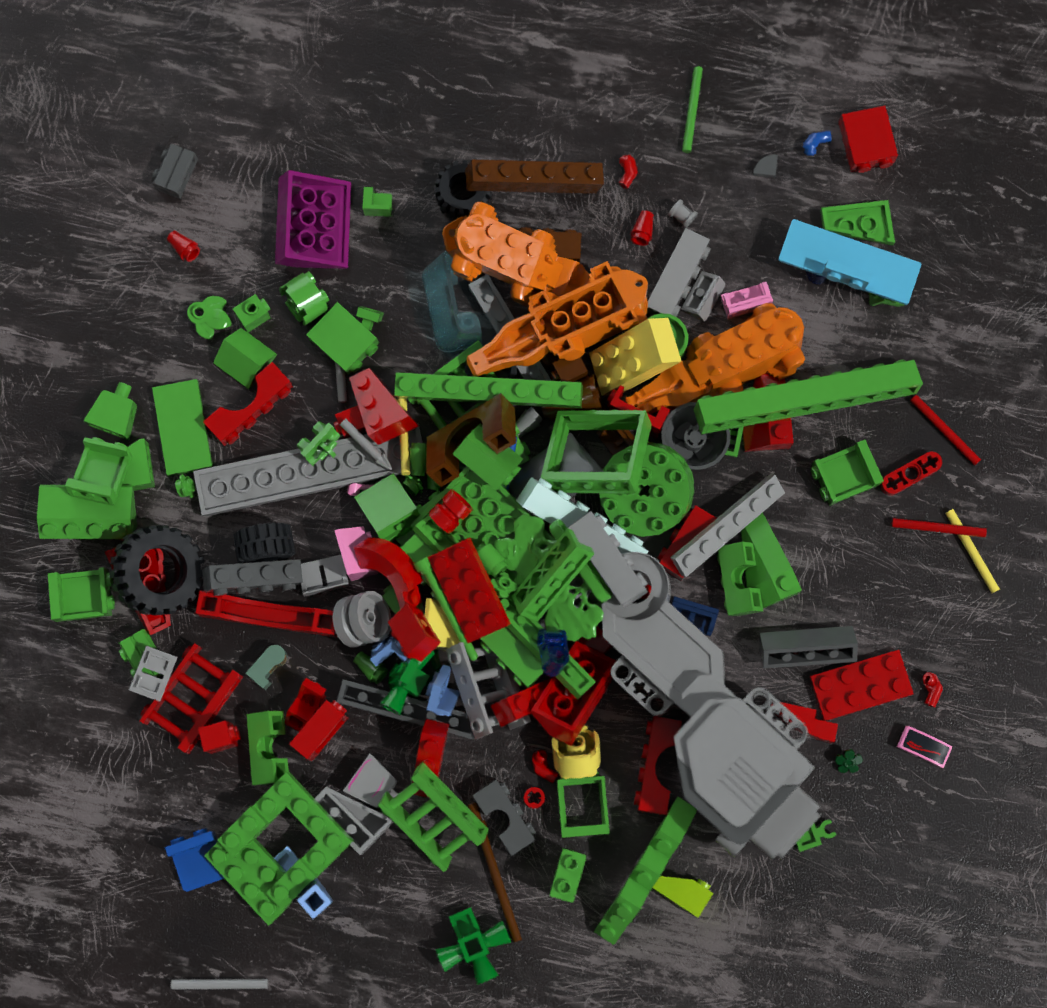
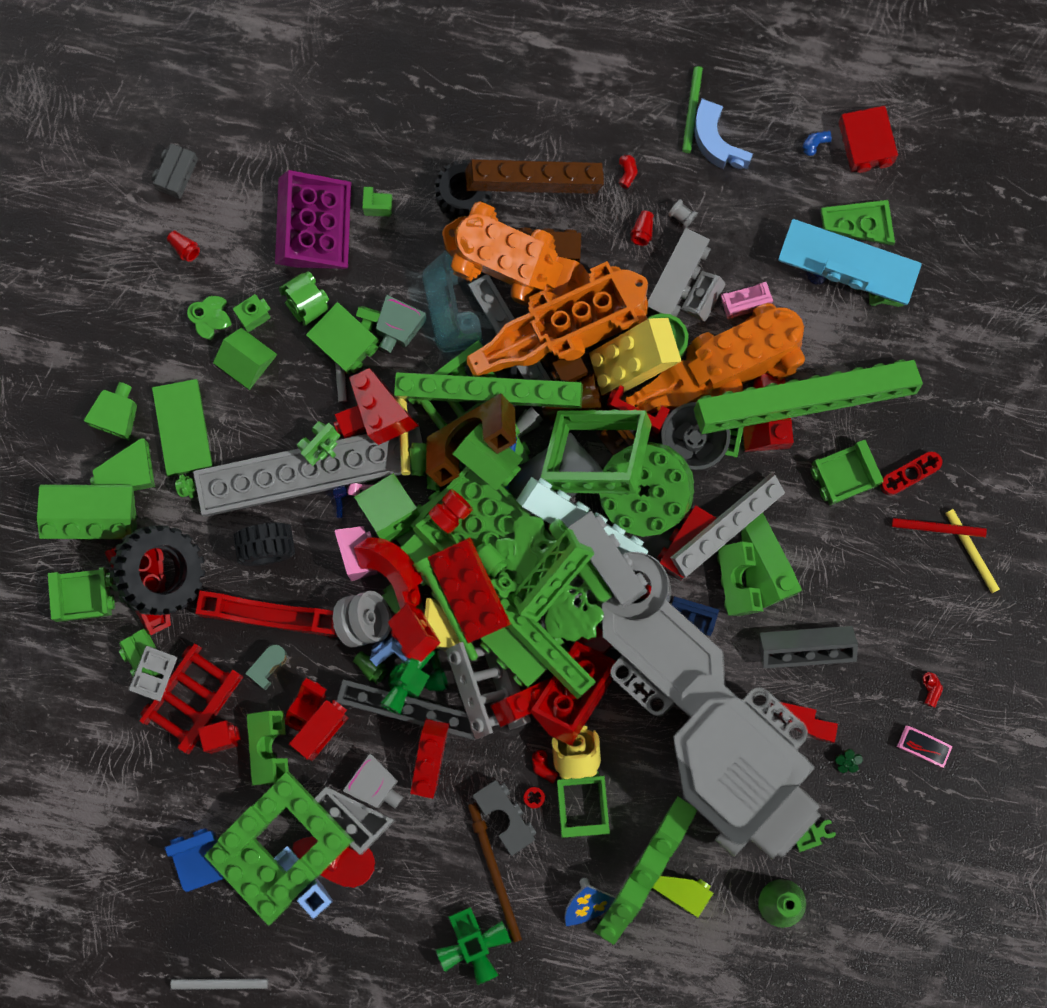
(100, 471): bright green panel -> none
(228, 424): red arch -> none
(251, 576): dark grey brick -> none
(334, 571): light grey piece -> none
(339, 492): none -> clear blue hand
(347, 869): none -> red shield
(380, 458): light grey piece -> none
(398, 323): none -> sand green torso
(412, 485): bright green plate -> none
(440, 797): bright green fence -> none
(441, 698): medium blue bracket -> none
(553, 647): clear blue piece -> none
(567, 875): bright green panel -> none
(587, 904): none -> blue shield
(652, 795): red arch -> none
(711, 143): none -> light blue arch
(766, 167): dark grey tile -> none
(773, 900): none -> bright green cone
(861, 685): red plate -> none
(945, 430): red bar -> none

